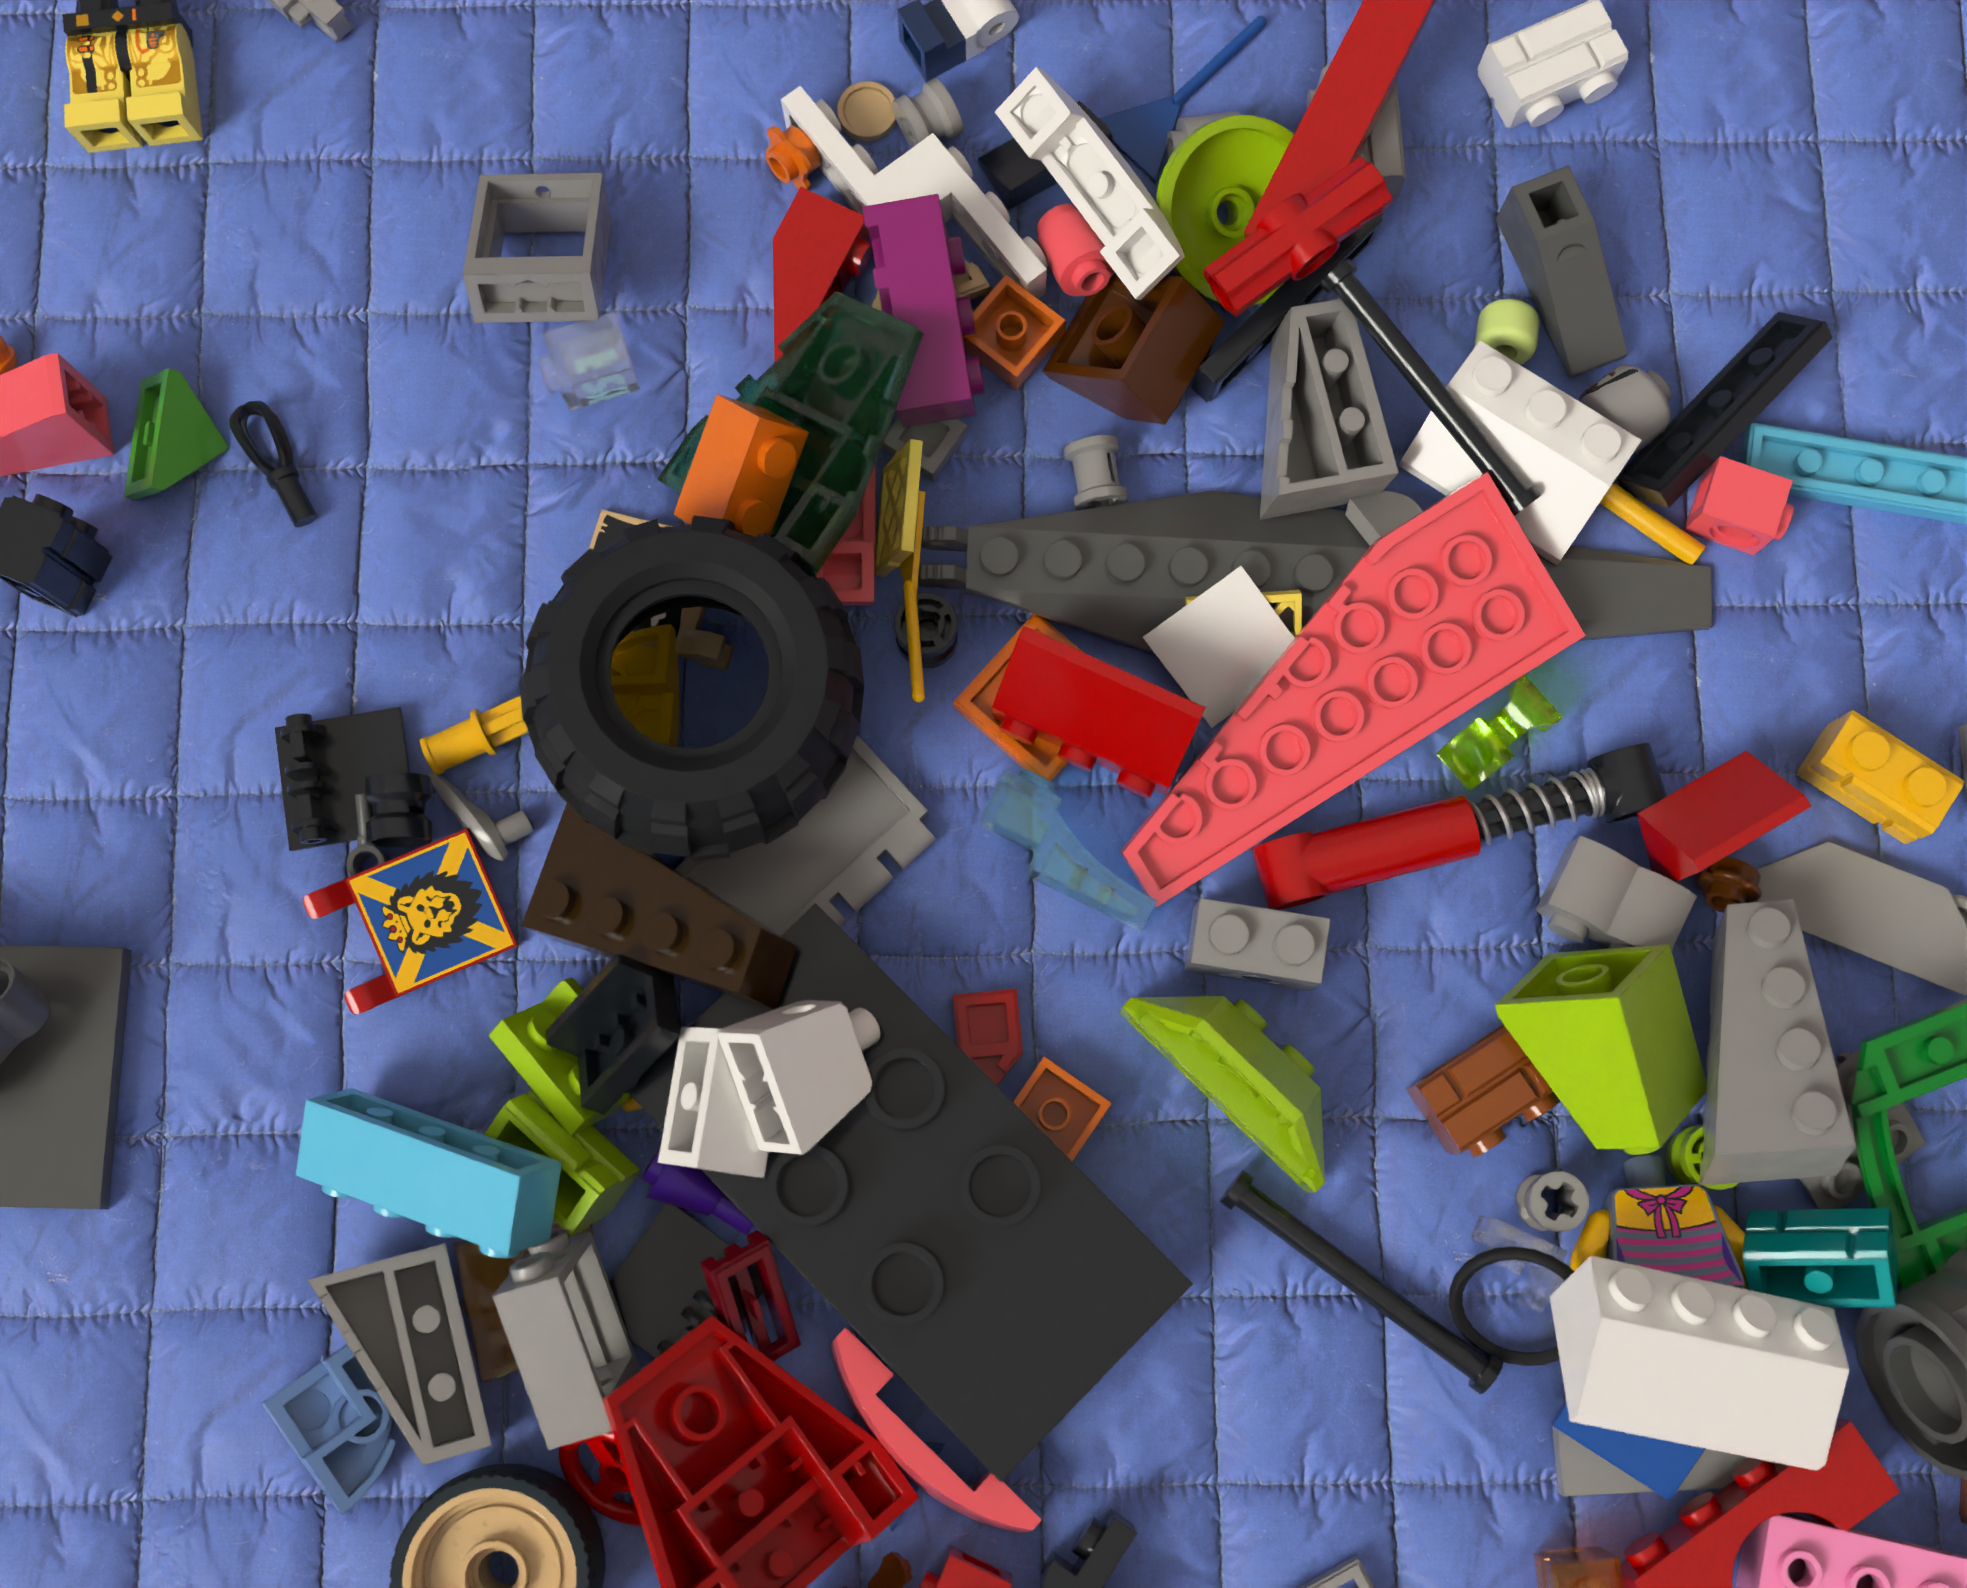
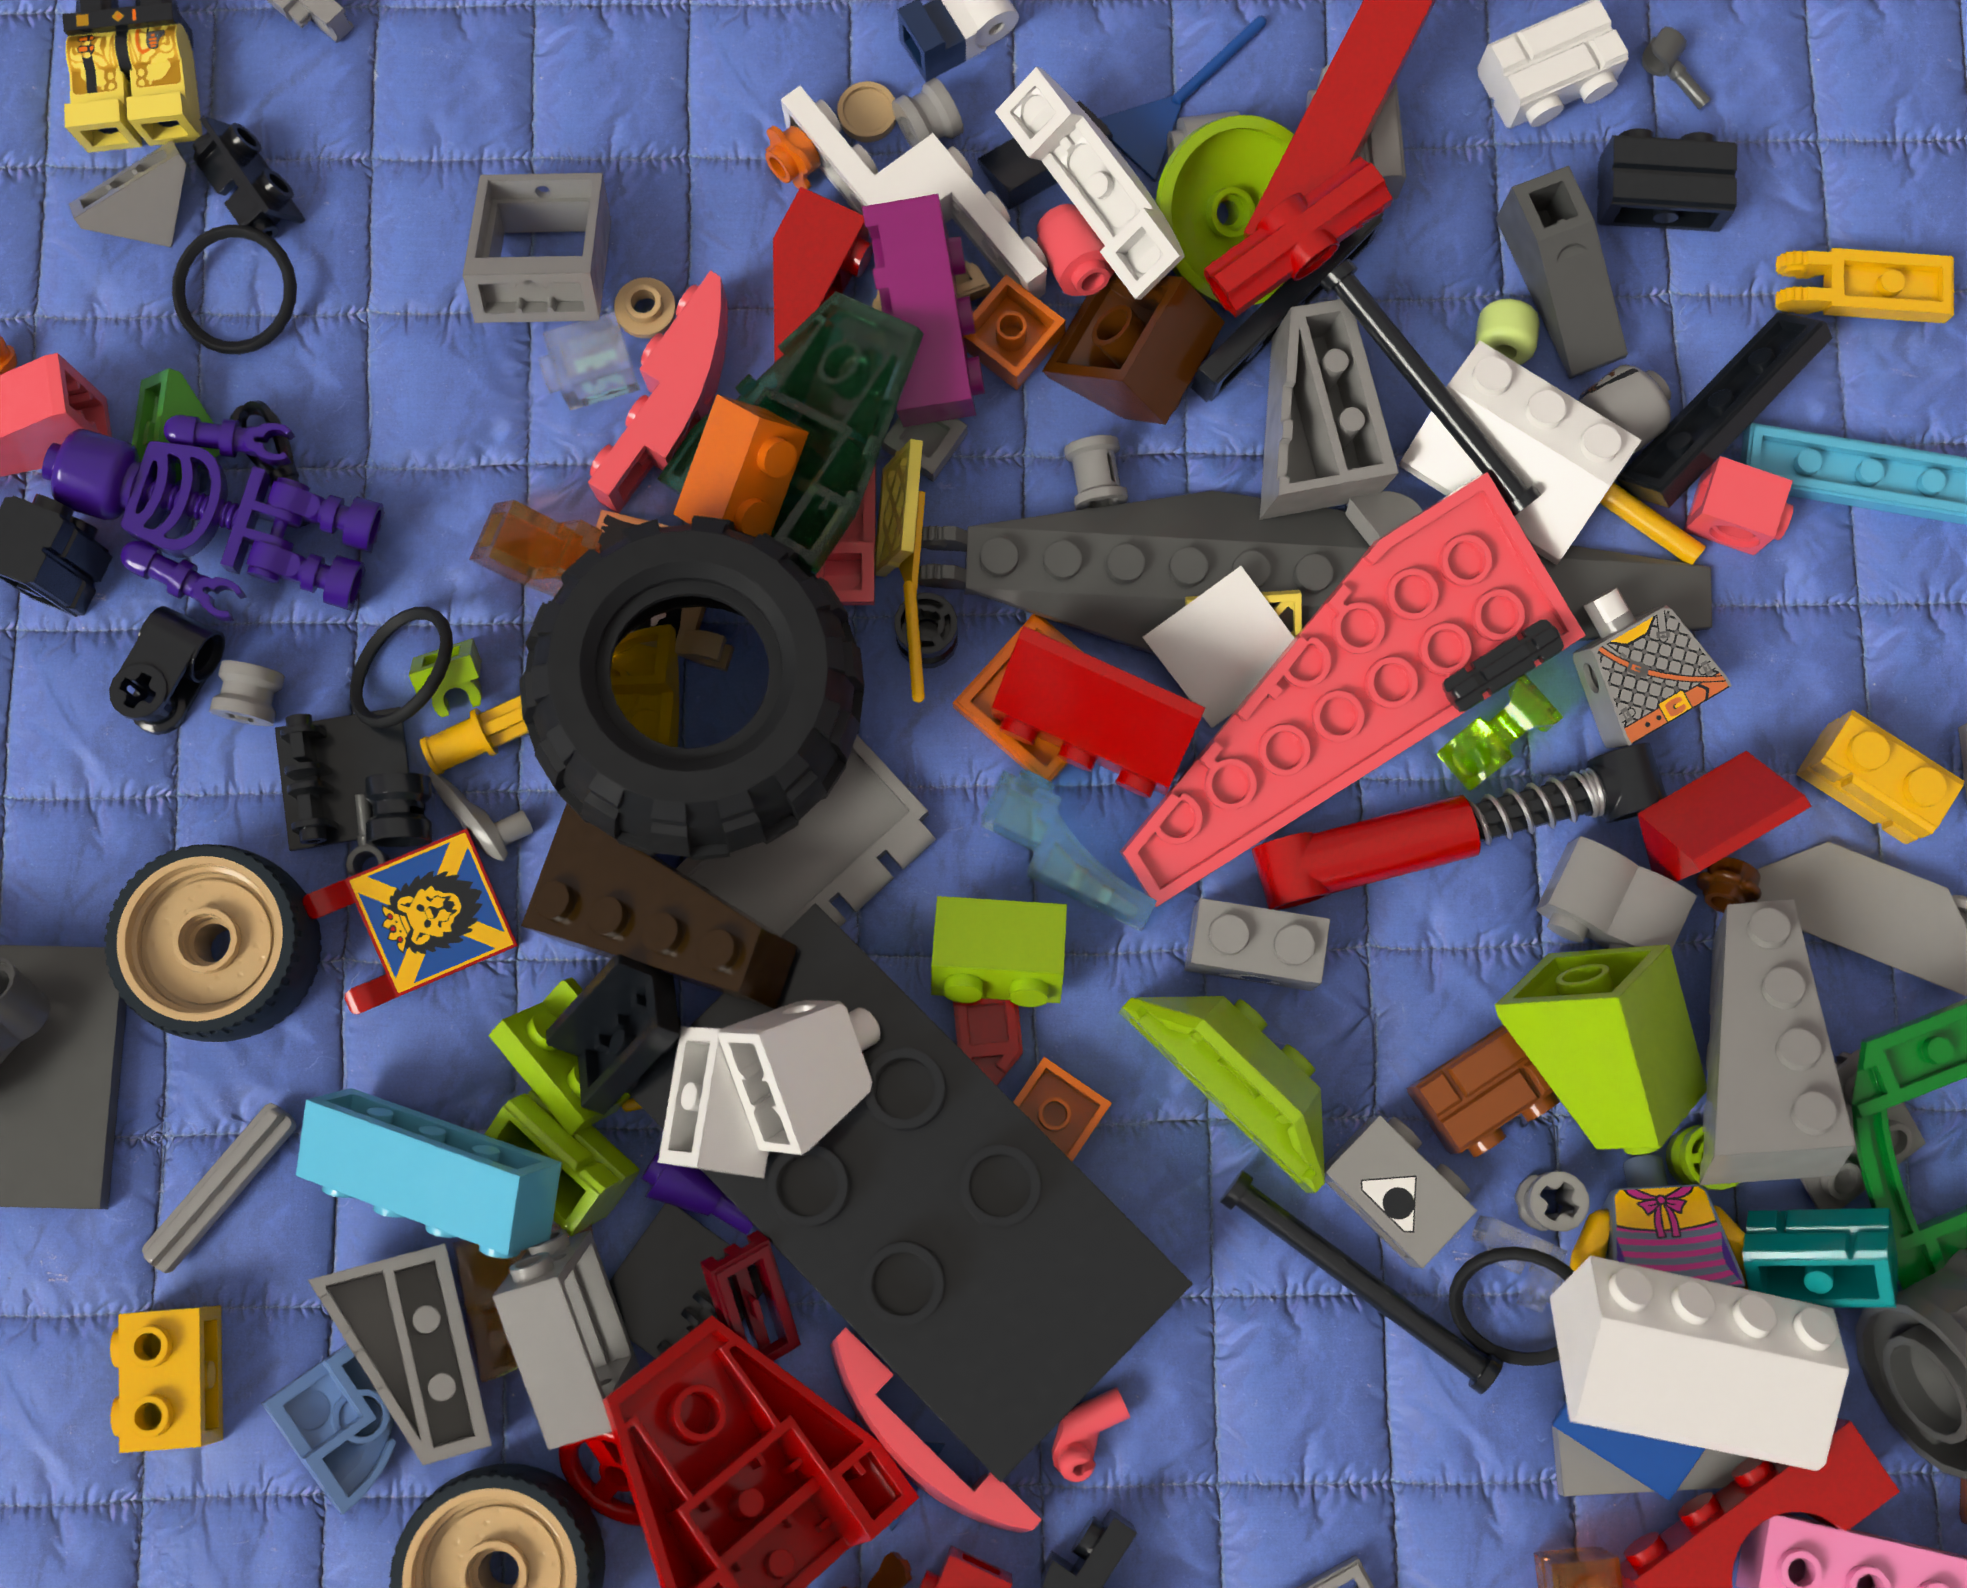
(107, 479): none -> dark purple piece
(137, 201): none -> light grey slope
(165, 934): none -> tan wheel
(168, 663): none -> black piece
(168, 1379): none -> yellow brick
(179, 284): none -> black tyre
(218, 1188): none -> light grey axle
(232, 158): none -> black hinge
(247, 693): none -> light grey wheel
(429, 687): none -> black tyre
(461, 673): none -> lime tile
(532, 546): none -> clear orange brick
(649, 323): none -> tan plate
(683, 378): none -> coral slope
(998, 950): none -> lime brick
(1079, 1433): none -> coral arm
(1398, 1190): none -> light grey brick
(1502, 665): none -> black axle
(1642, 669): none -> torso
(1662, 59): none -> dark grey hand
(1667, 181): none -> black brick
(1869, 284): none -> yellow hinge

